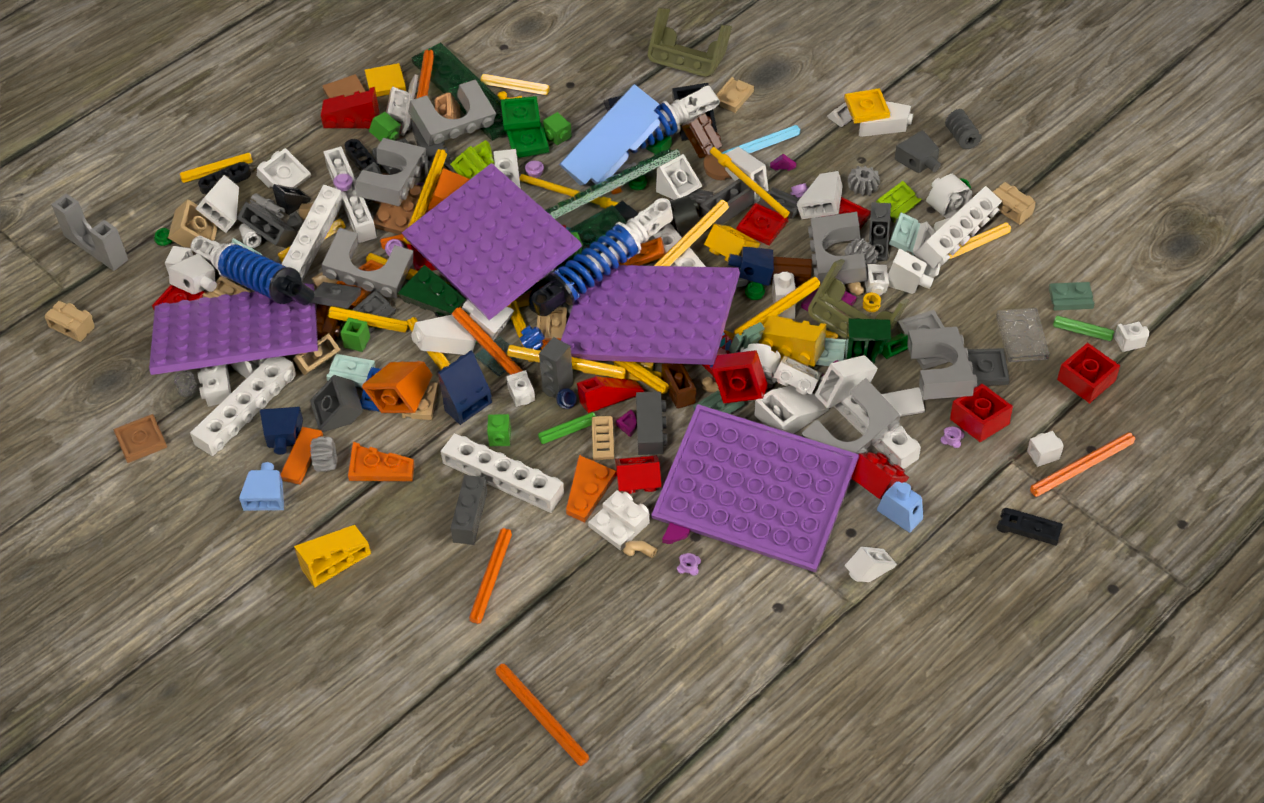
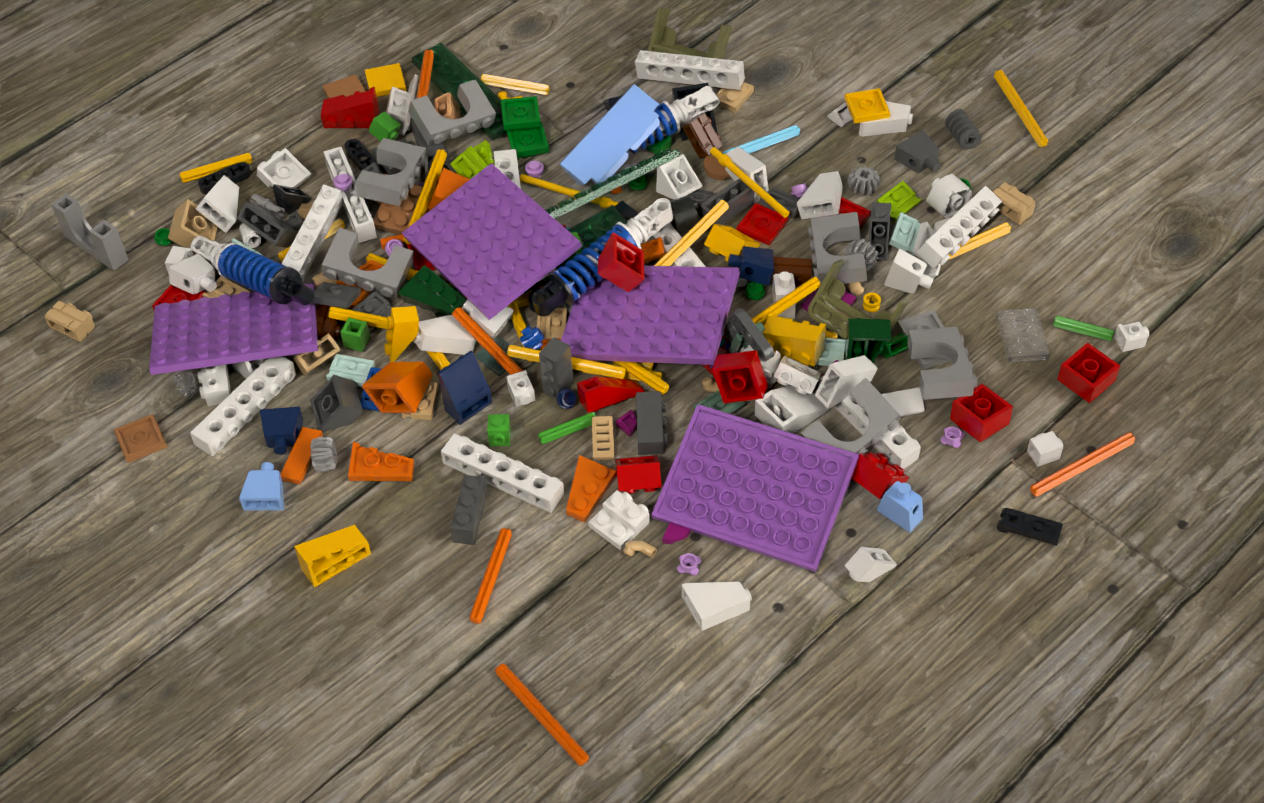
(403, 328): none -> yellow slope
(557, 128): bright green brick -> none
(621, 263): none -> red slope
(680, 384): reddish brown brick -> none
(690, 69): none -> white brick
(715, 601): none -> white slope
(741, 323): none -> dark grey beam
(783, 162): magenta tile -> none
(877, 282): white brick -> none
(989, 366): dark grey plate -> none
(1021, 108): none -> yellow axle
(1071, 296): sand green plate -> none

